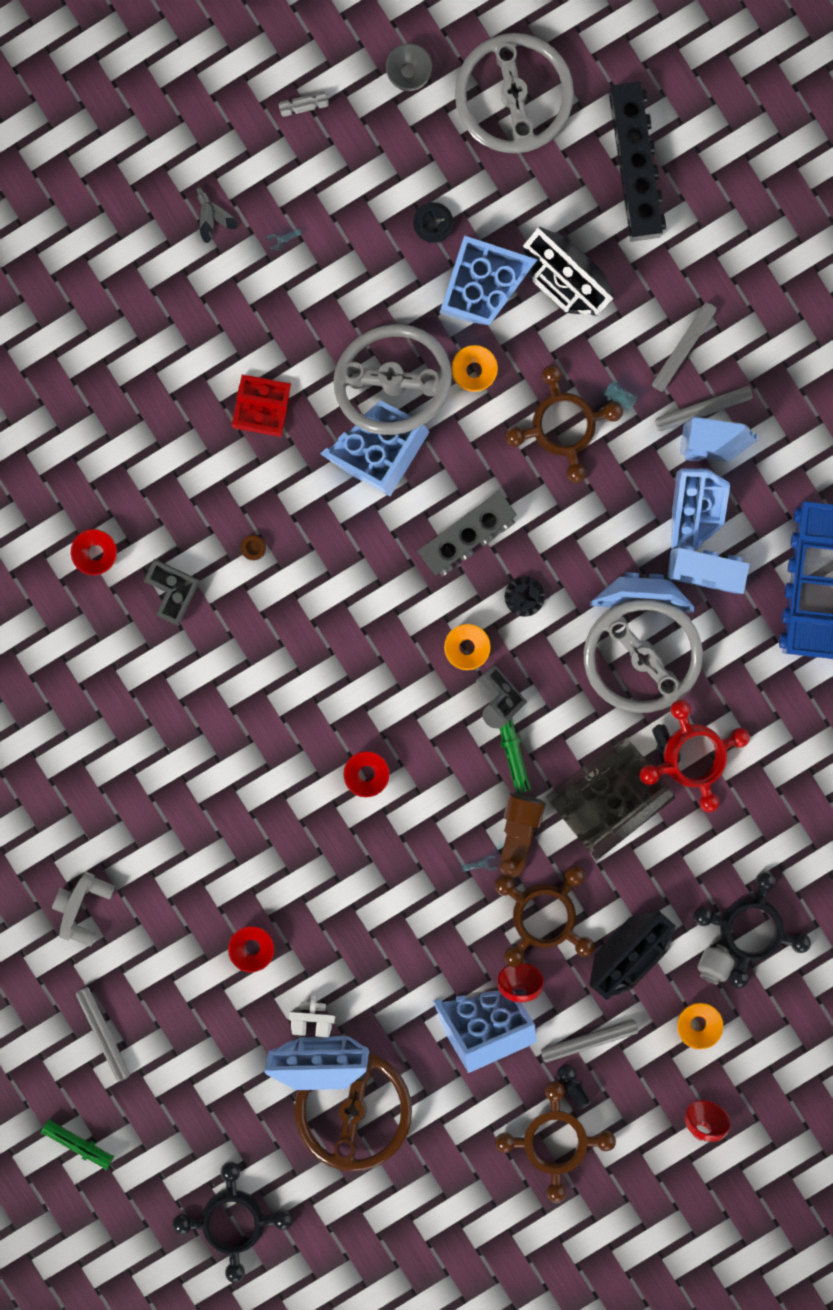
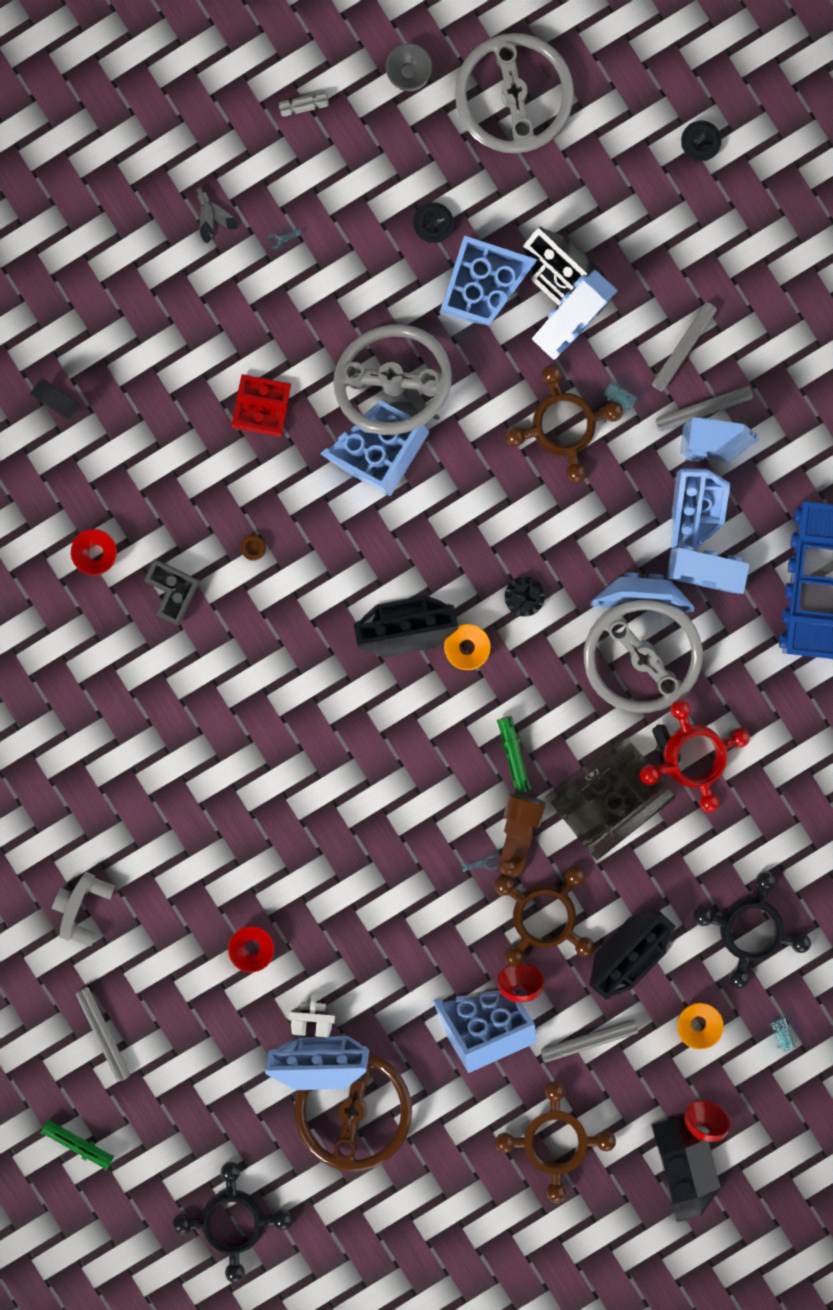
(55, 399): none -> black tyre
(366, 788): red piece -> none
(405, 626): none -> black wedge
(415, 406): none -> dark grey piece
(477, 355): light orange piece -> none
(495, 505): dark grey brick -> none
(505, 698): dark grey brick -> none
(567, 1075): black axle -> none
(575, 313): none -> wedge
(621, 97): black brick -> none
(686, 1168): none -> black wedge
(711, 135): none -> black gear
(716, 964): light grey head -> none
(783, 1034): none -> clear light blue pin

